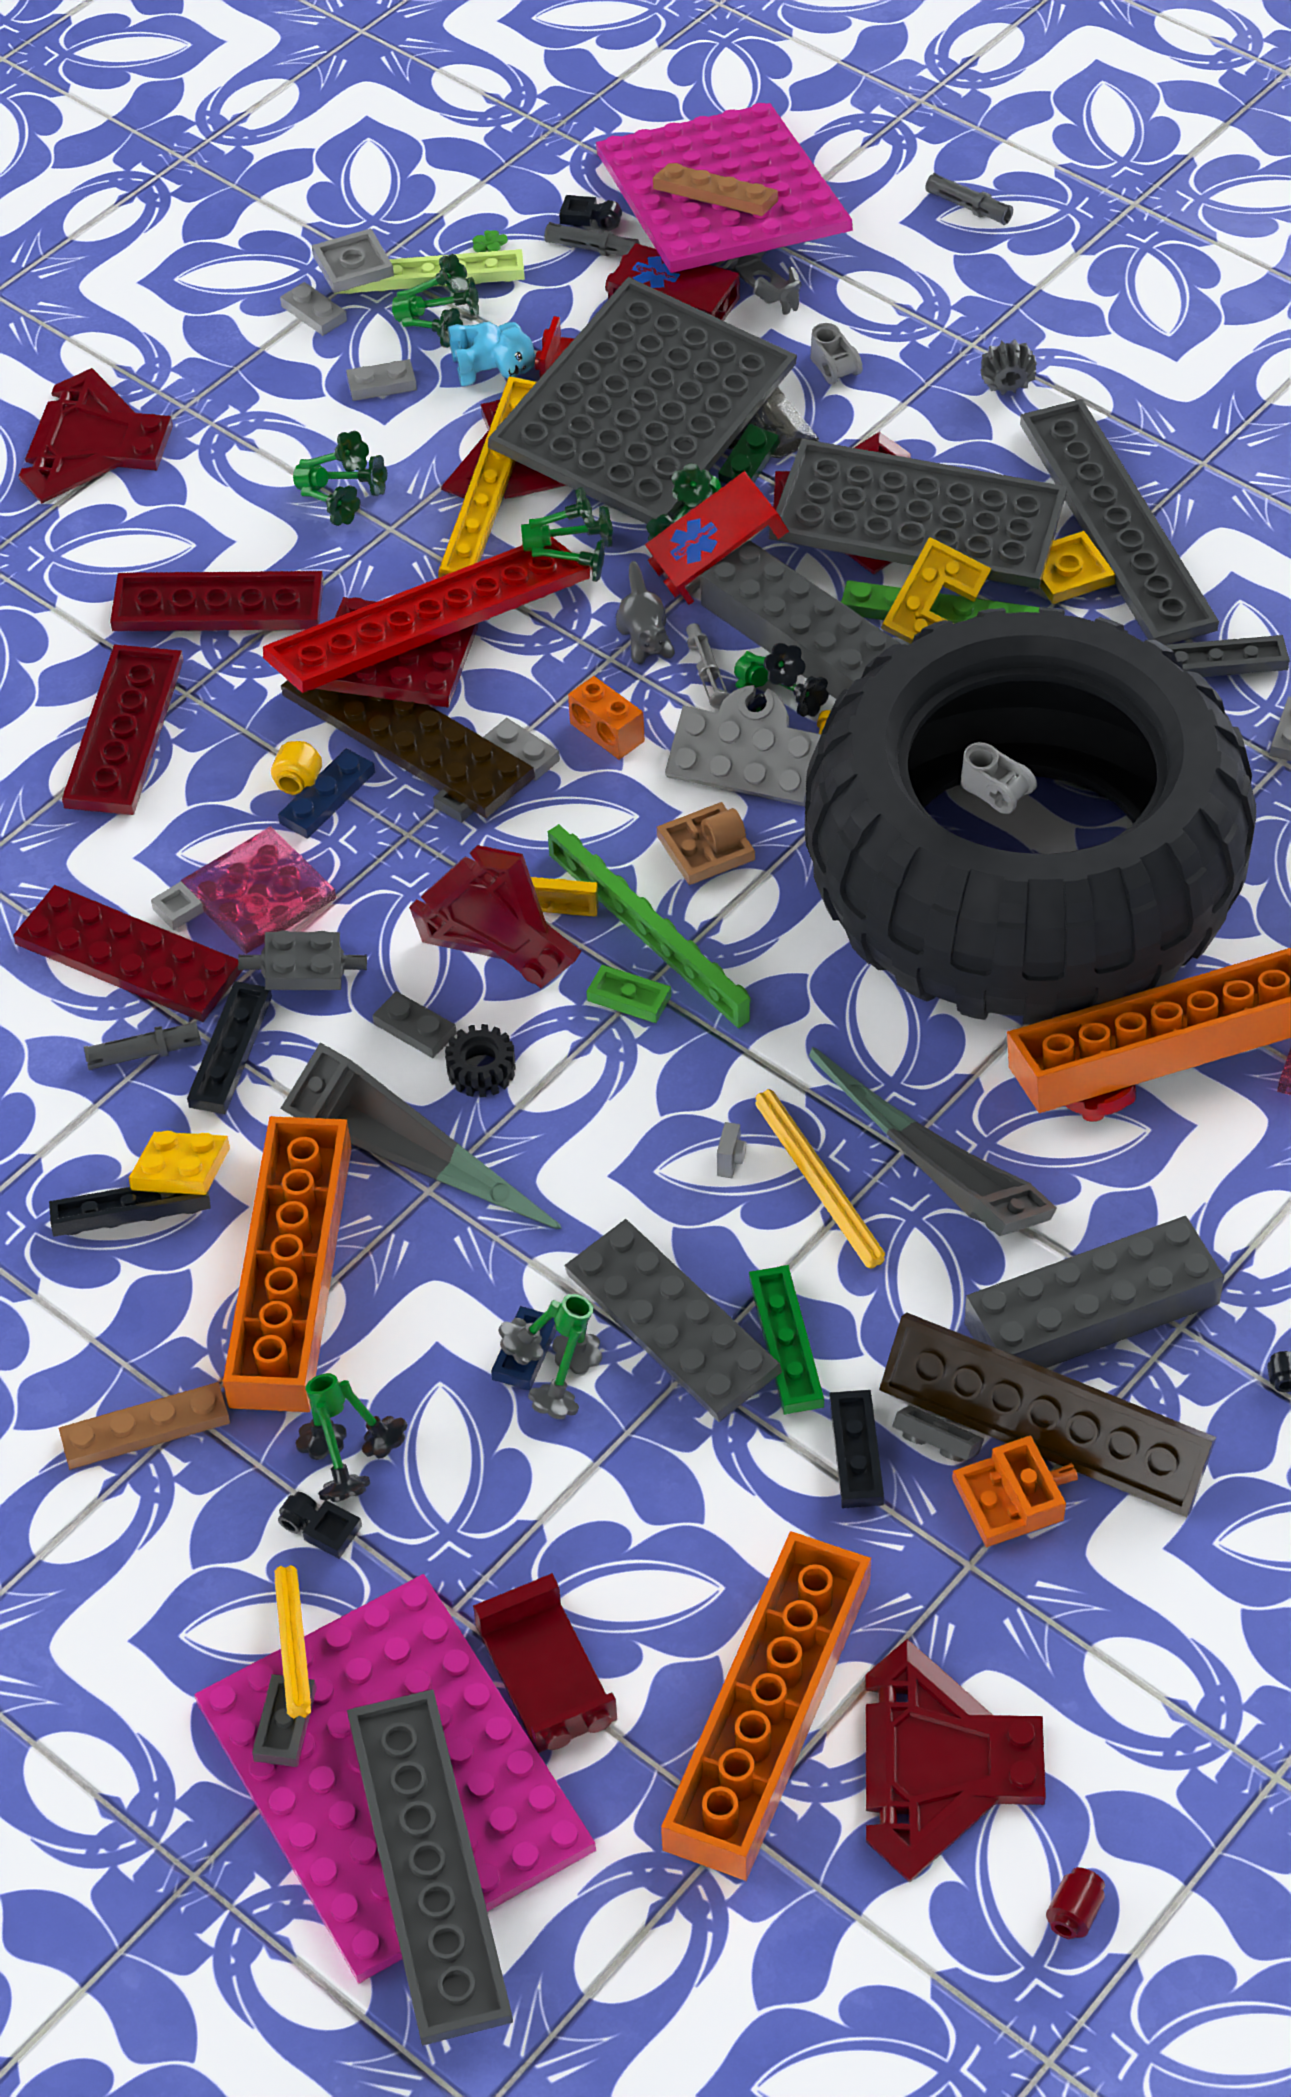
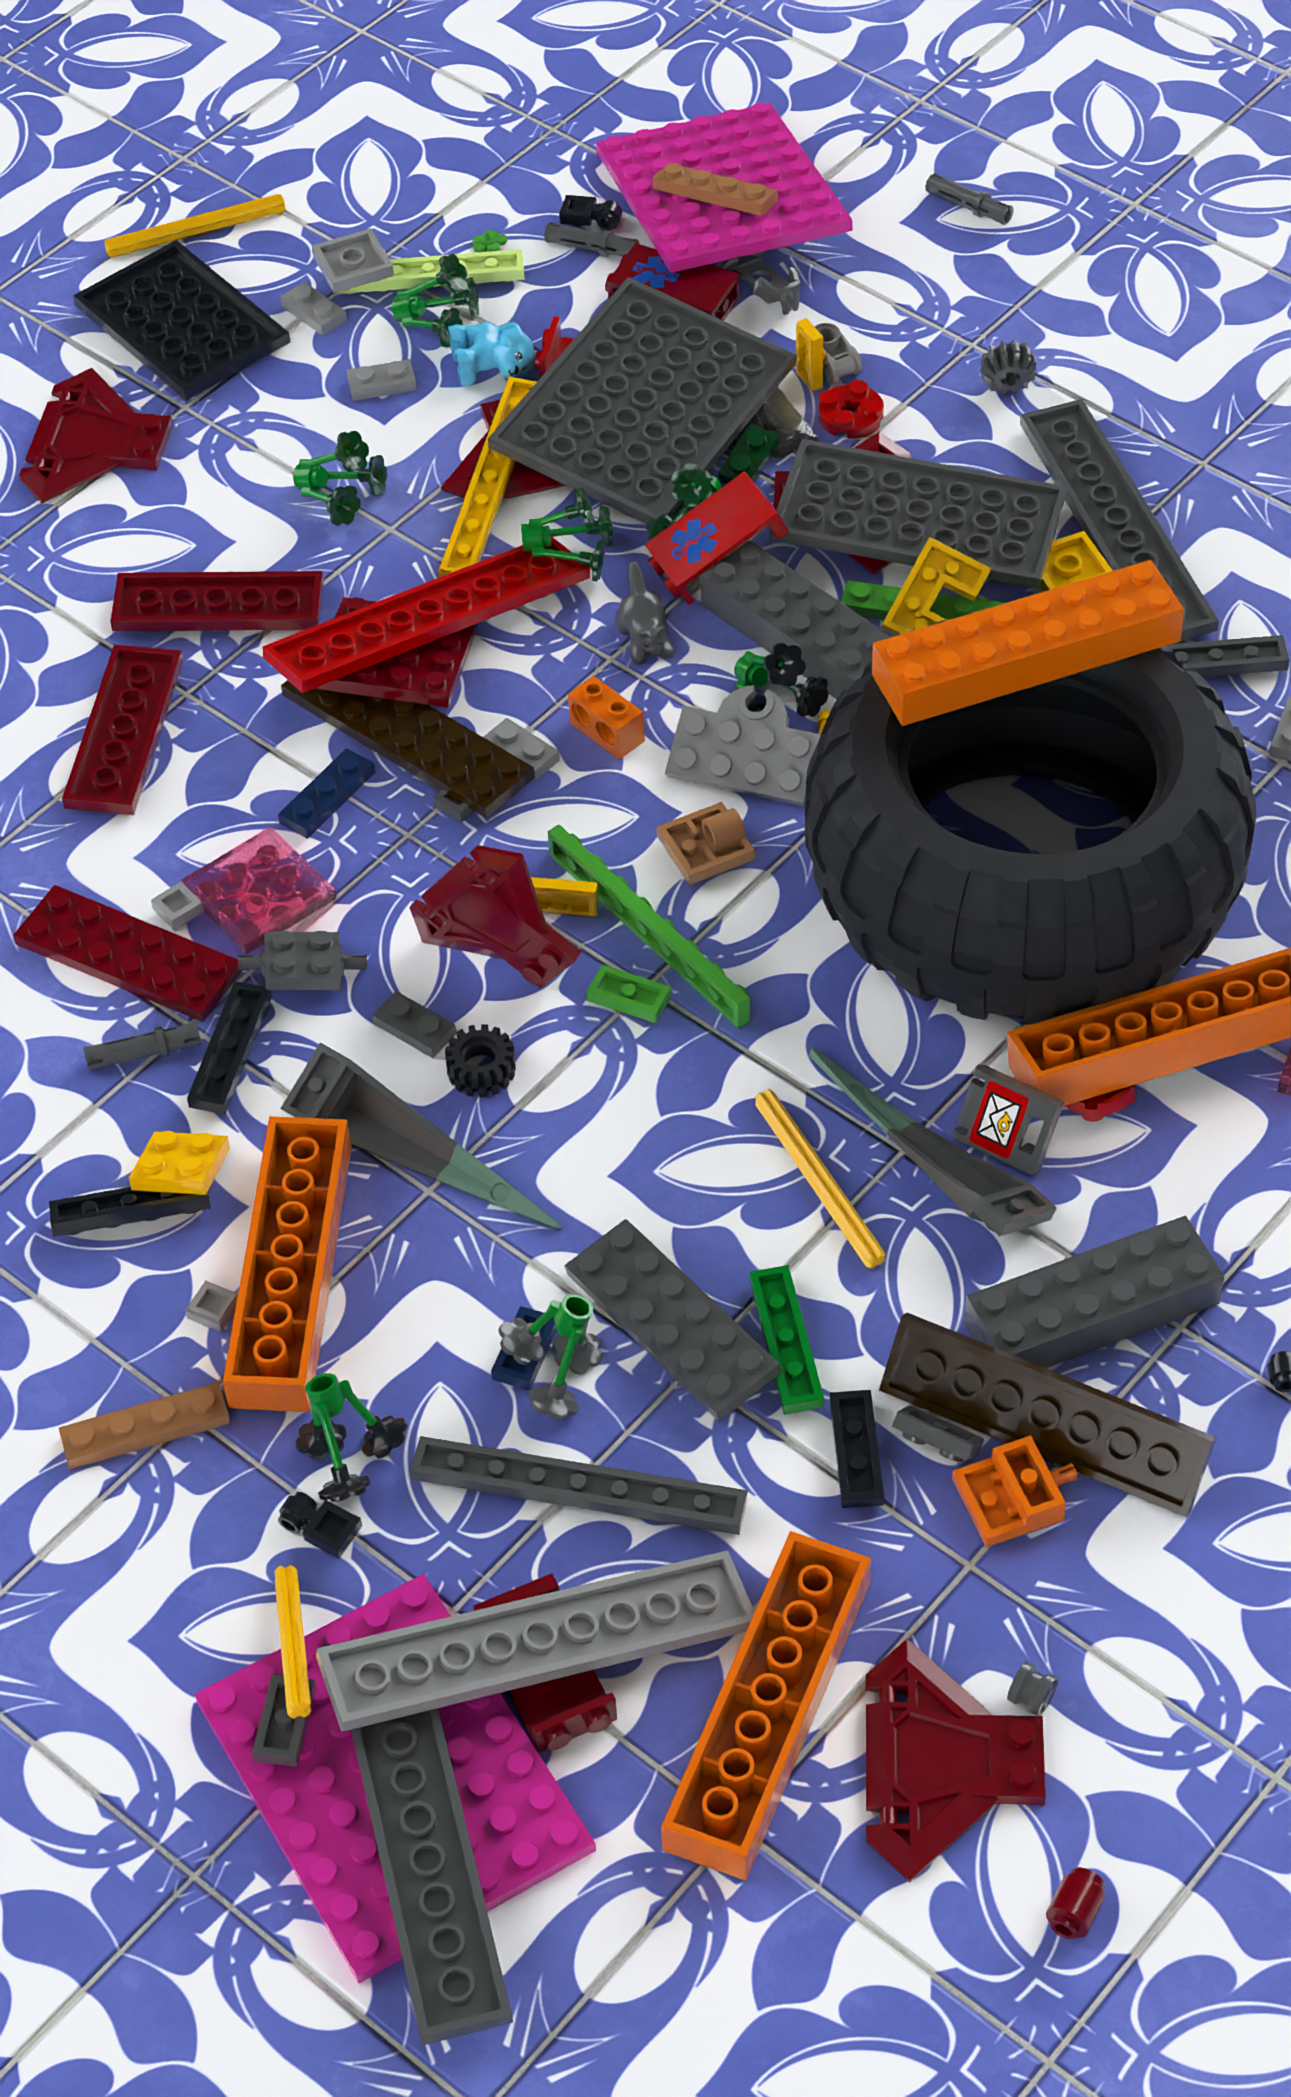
(181, 319): none -> black plate
(194, 225): none -> yellow axle
(212, 1306): none -> light grey tile
(296, 767): yellow head -> none
(534, 1640): none -> light grey plate
(579, 1485): none -> dark grey plate
(707, 666): light grey piece -> none
(730, 1150): light grey plate -> none
(809, 354): none -> yellow plate
(837, 402): none -> red plate
(994, 777): light grey piece -> none
(998, 1116): none -> container
(1026, 642): none -> orange brick
(1032, 1688): none -> dark grey wheel

